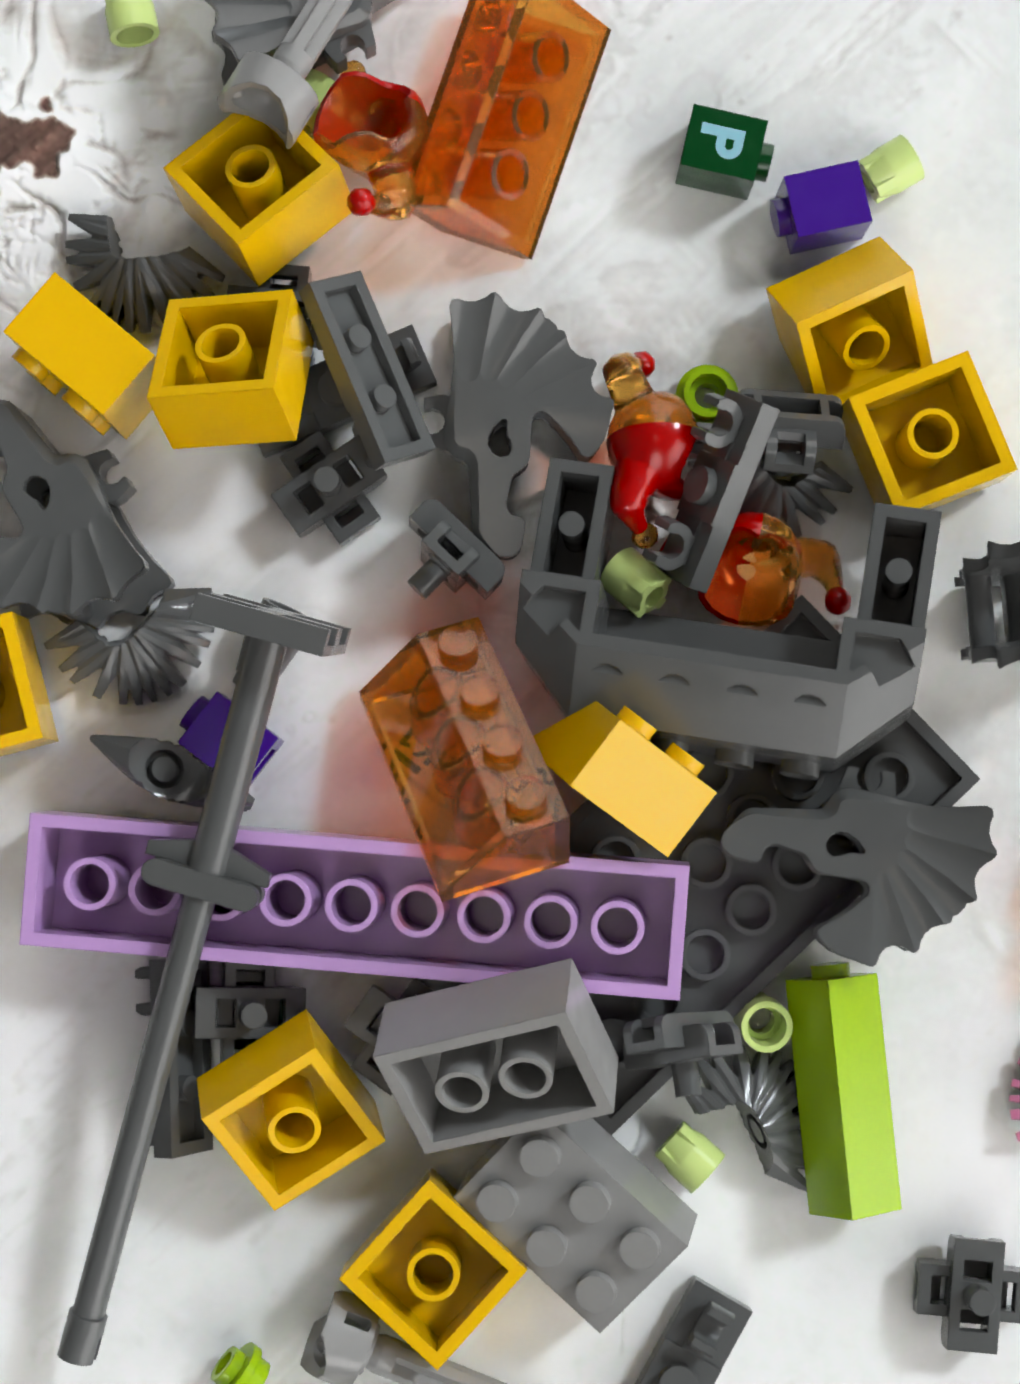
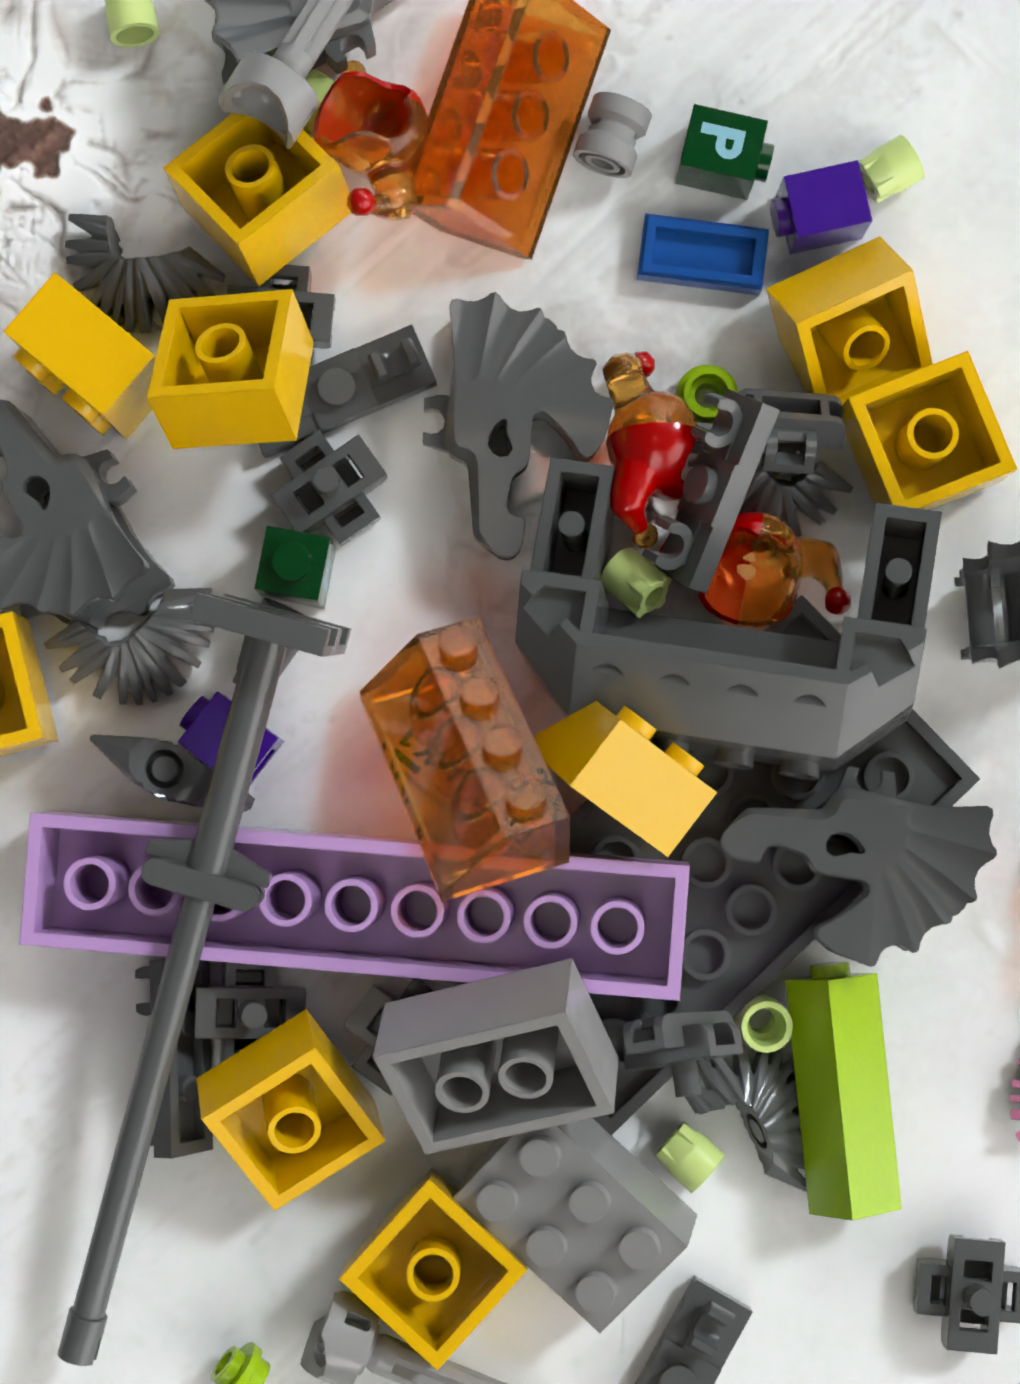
(295, 567): none -> dark green brick
(366, 370): dark grey plate -> none
(447, 536): dark grey piece -> none
(612, 136): none -> light grey wheel
(702, 254): none -> blue tile

